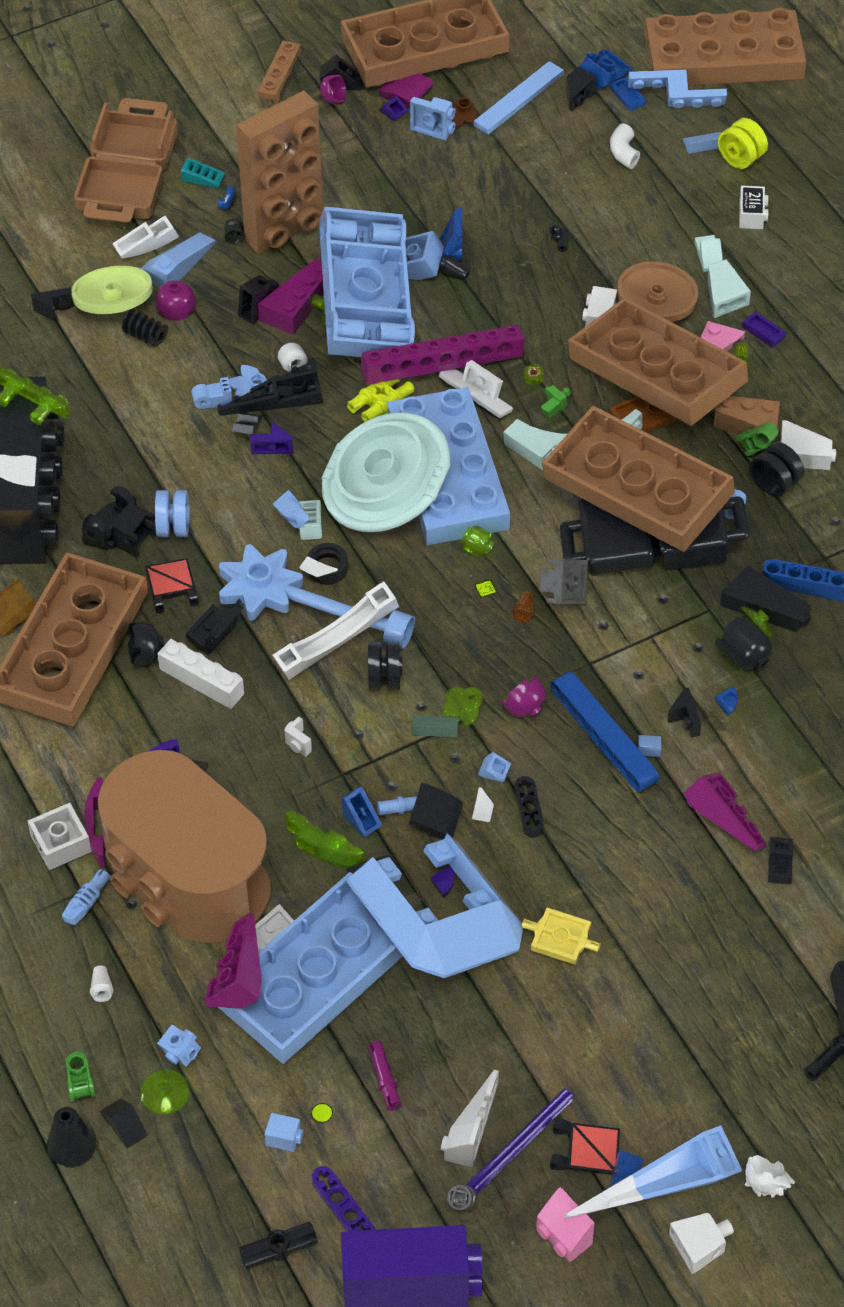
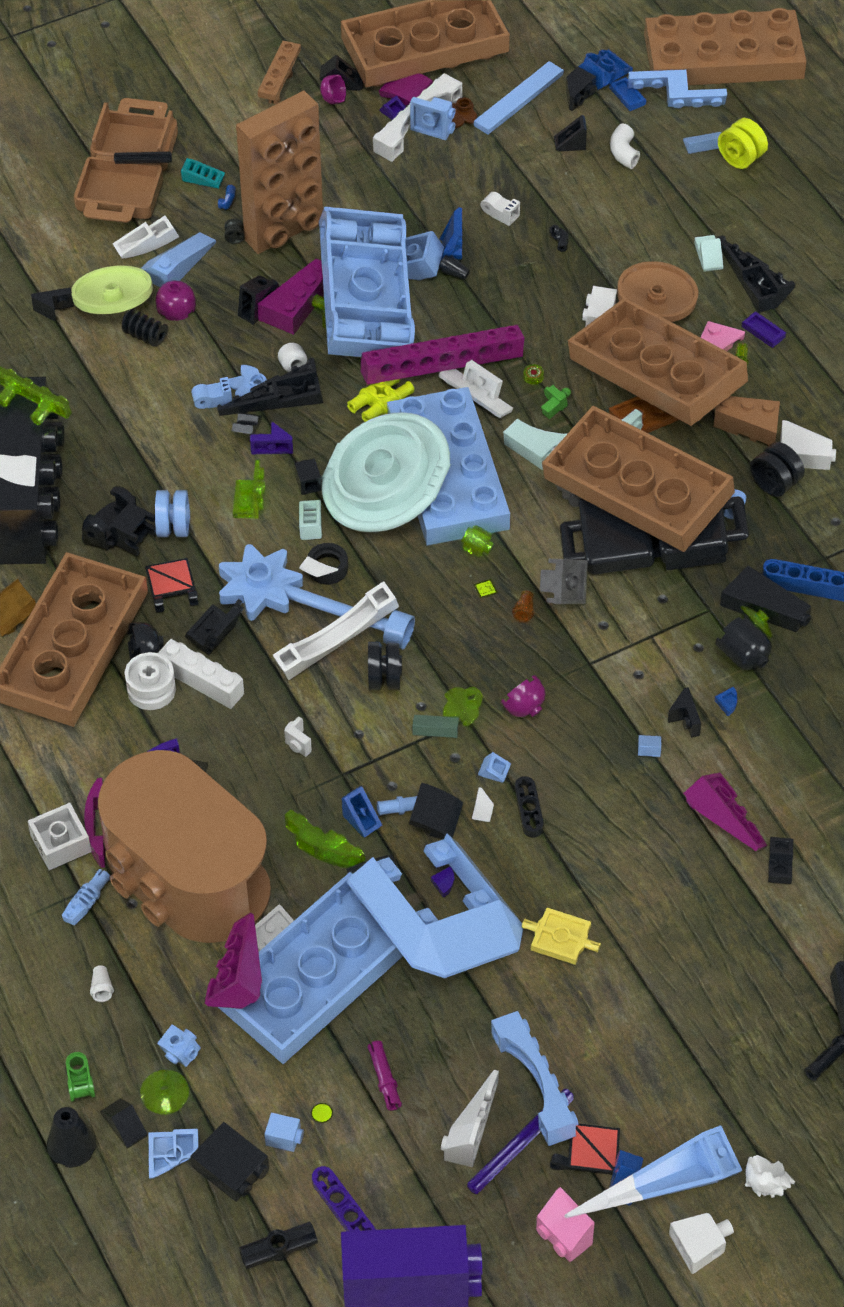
(142, 157): none -> black axle
(150, 681): none -> white wheel
(170, 1149): none -> light blue slope
(230, 1162): none -> black brick
(248, 495): none -> clear neon green bracket
(291, 510): light blue leg -> none
(308, 476): none -> black brick
(390, 141): none -> white arch
(466, 1195): flat silver wheel -> none
(501, 208): none -> white leg
(513, 1036): none -> light blue arch
(572, 136): none -> black slope
(604, 731): blue beam -> none
(726, 289): light aqua slope -> none
(752, 207): brick -> none
(757, 438): bright green piece -> none
(761, 284): none -> black wedge

